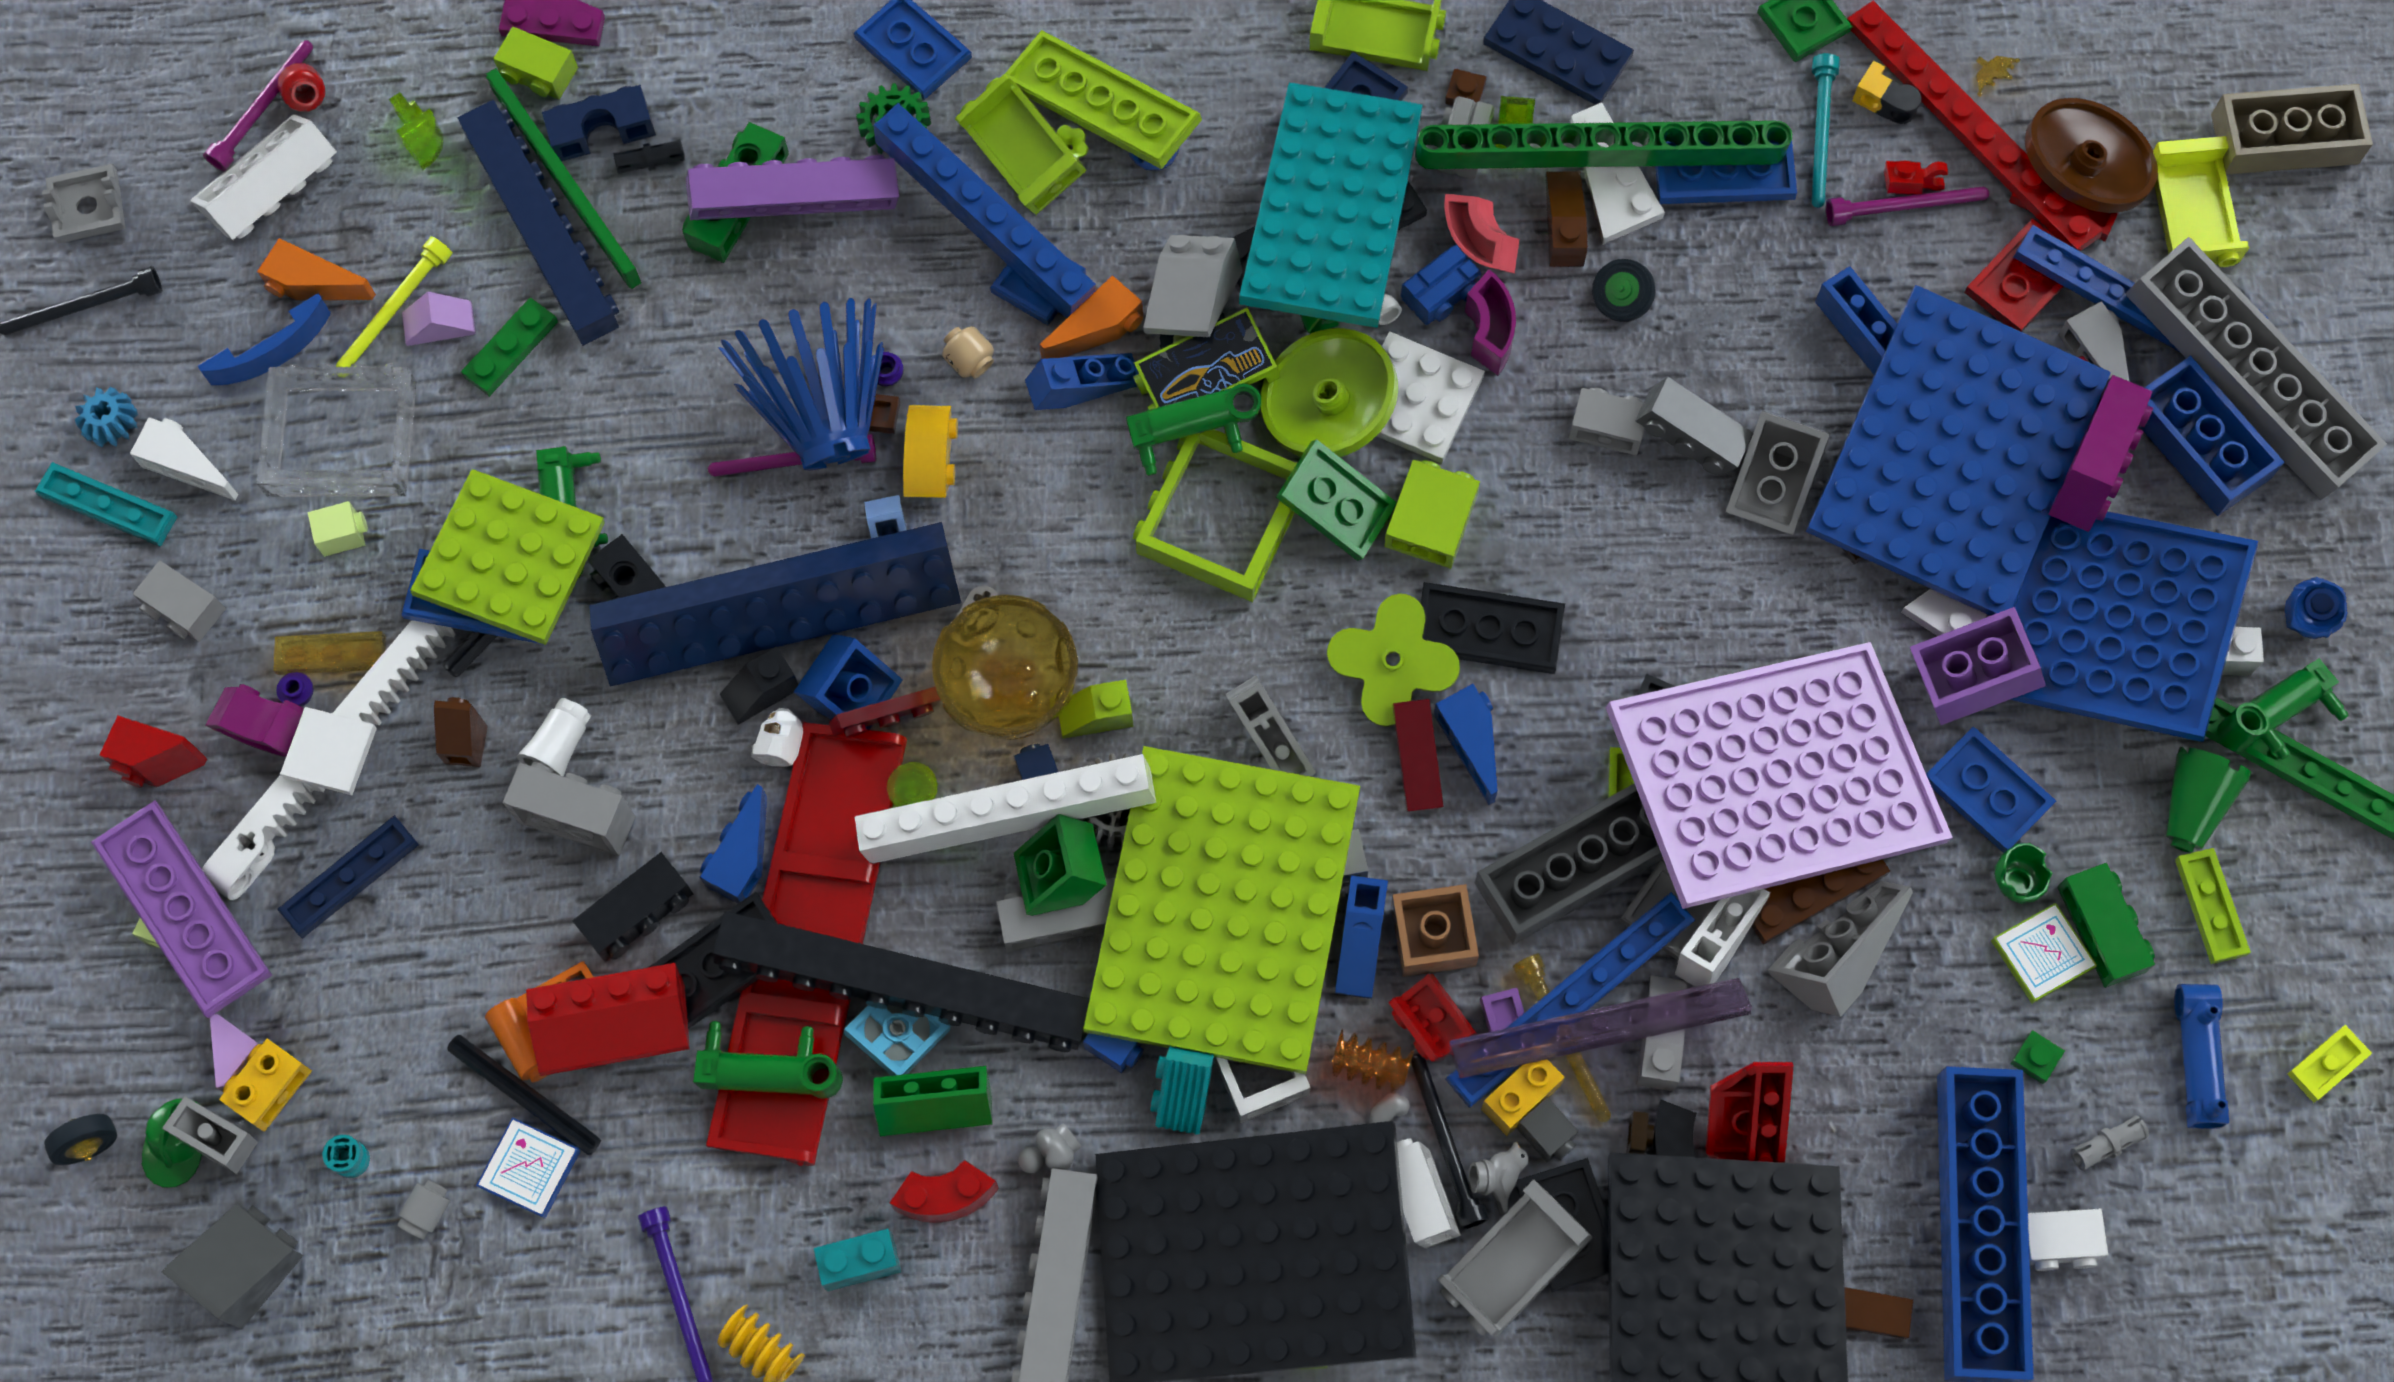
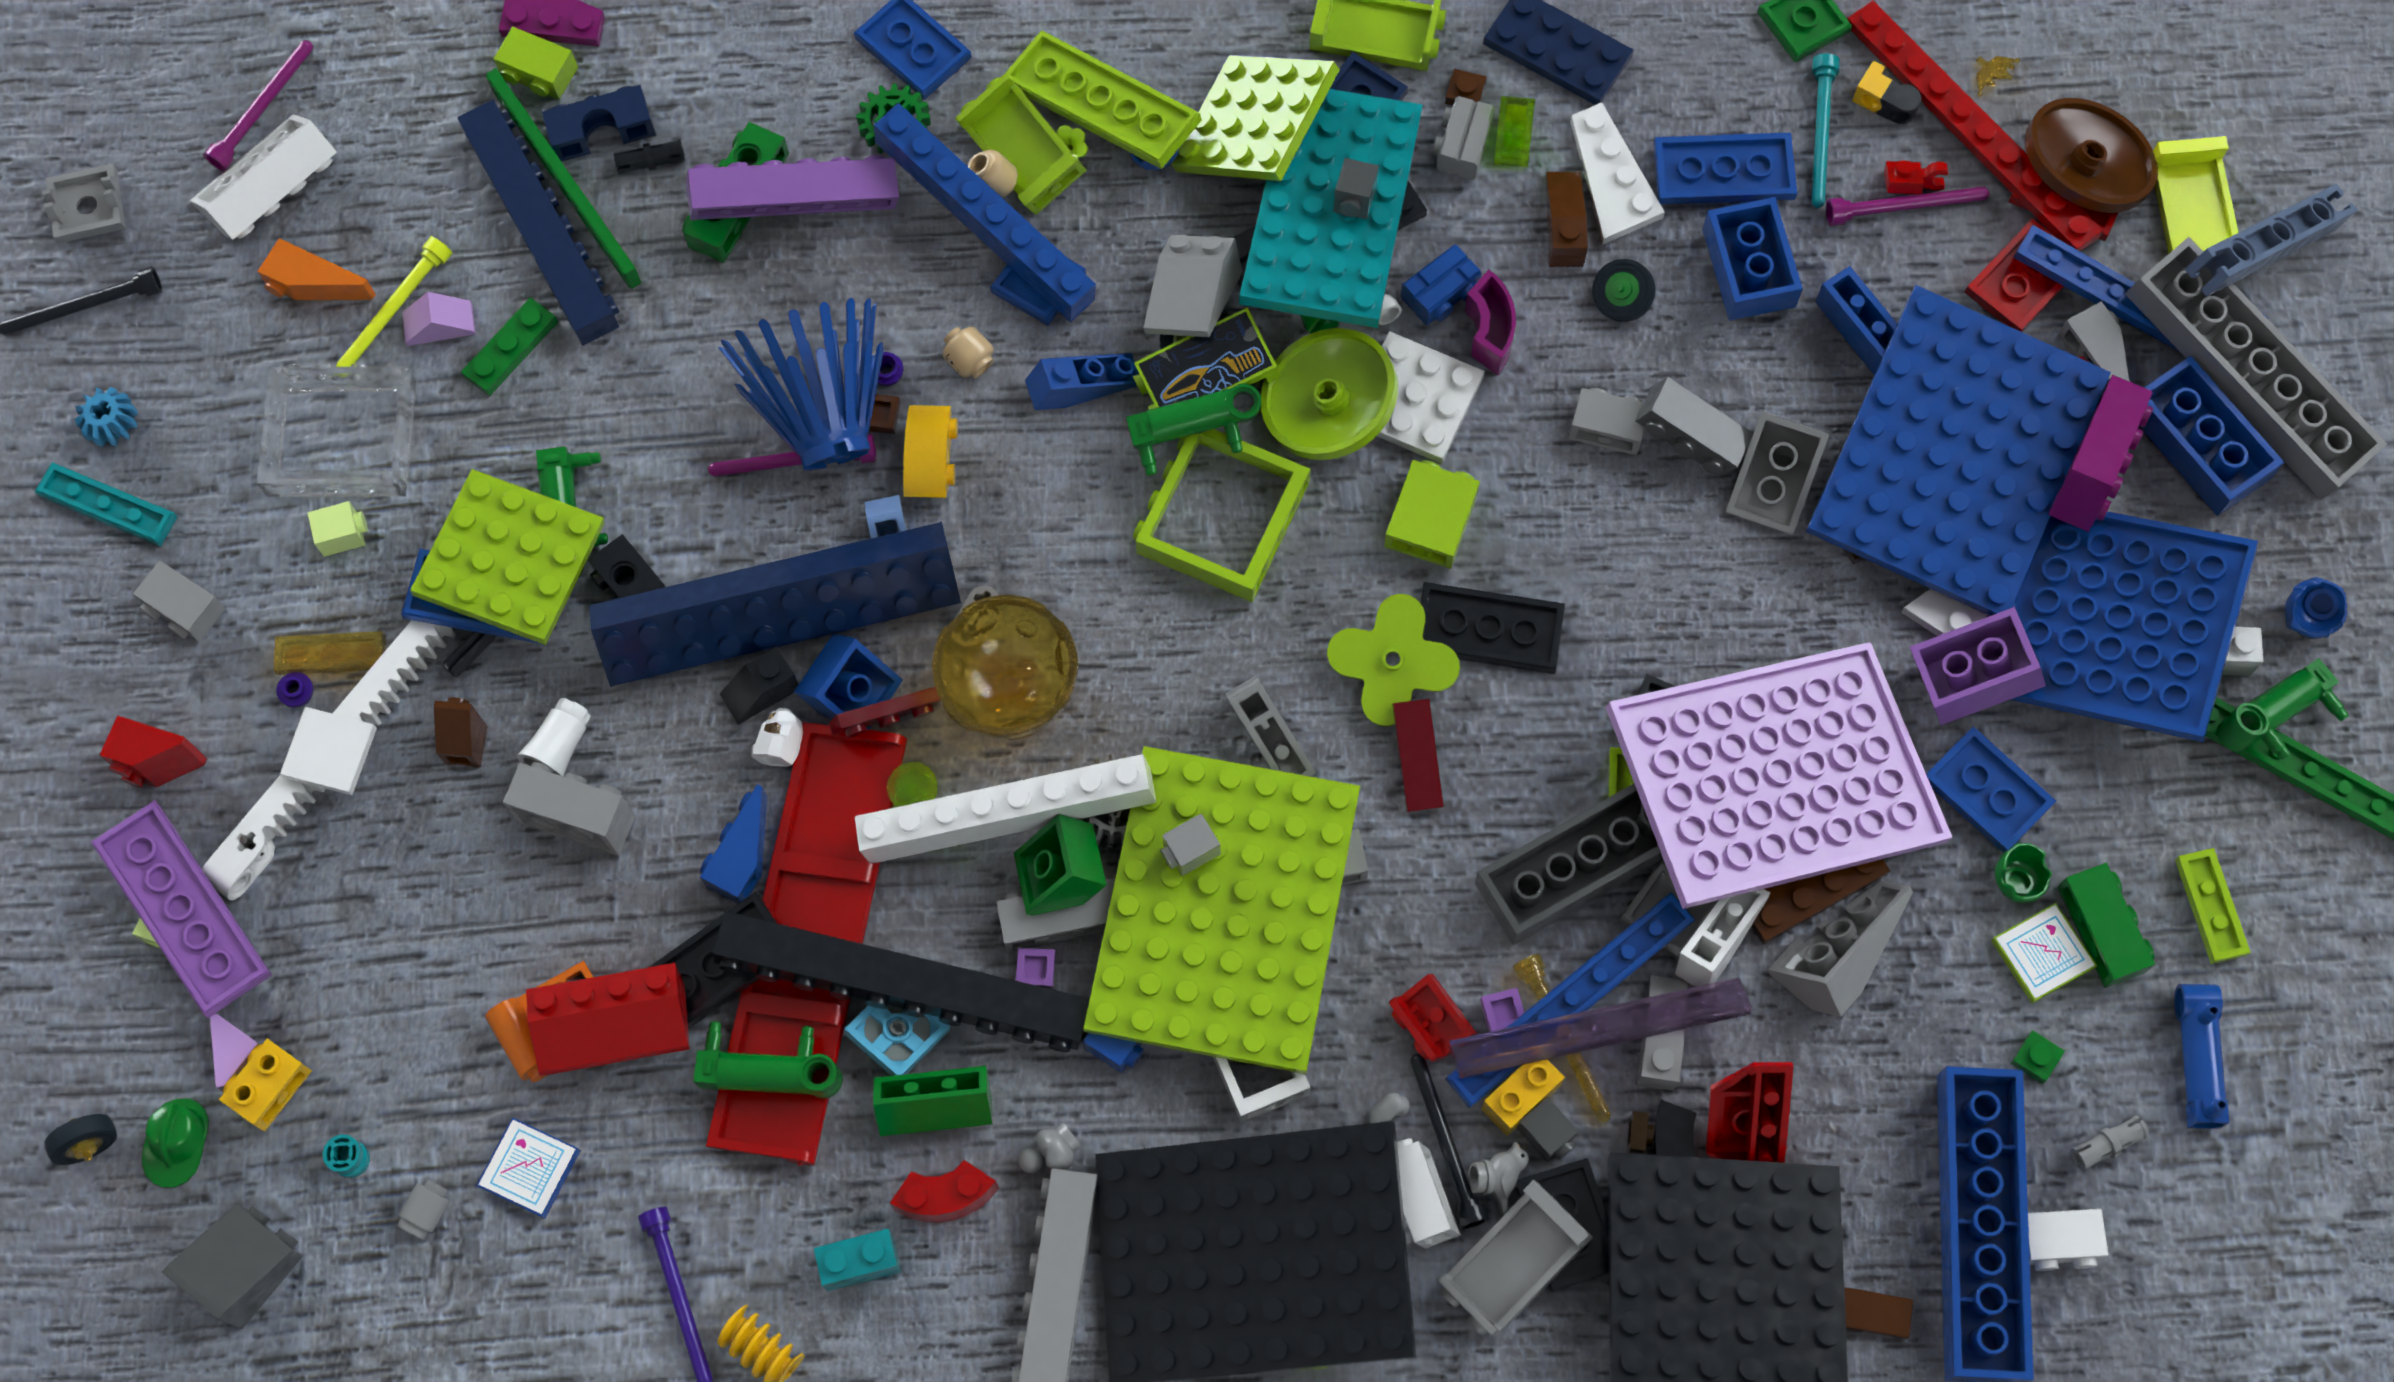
(170, 452): white slope -> none
(210, 1135): light grey slope -> none
(255, 720): magenta brick -> none
(272, 352): blue slope -> none
(305, 97): red head -> none
(348, 877): dark blue tile -> none
(420, 131): clear neon green brick -> none
(524, 1094): black axle -> none
(633, 908): black brick -> none
(995, 171): none -> tan head
(1035, 761): dark blue brick -> none
(1036, 967): none -> medium lavender plate
(1097, 710): lime slope -> none
(1098, 321): orange slope -> none
(1183, 1089): teal brick -> none
(1190, 845): none -> light grey brick
(1256, 117): none -> plate
(1336, 500): plate -> none
(1355, 188): none -> dark grey brick
(1361, 937): blue slope -> none
(1371, 1062): clear orange piece -> none
(1434, 930): medium nougat brick -> none
(1469, 728): blue slope -> none
(1478, 234): coral brick -> none
(1590, 154): green beam -> none
(1752, 258): none -> blue brick
(2201, 796): green cone -> none
(2271, 240): none -> sand blue piece
(2293, 128): dark tan brick -> none
(2329, 1063): neon yellow plate -> none

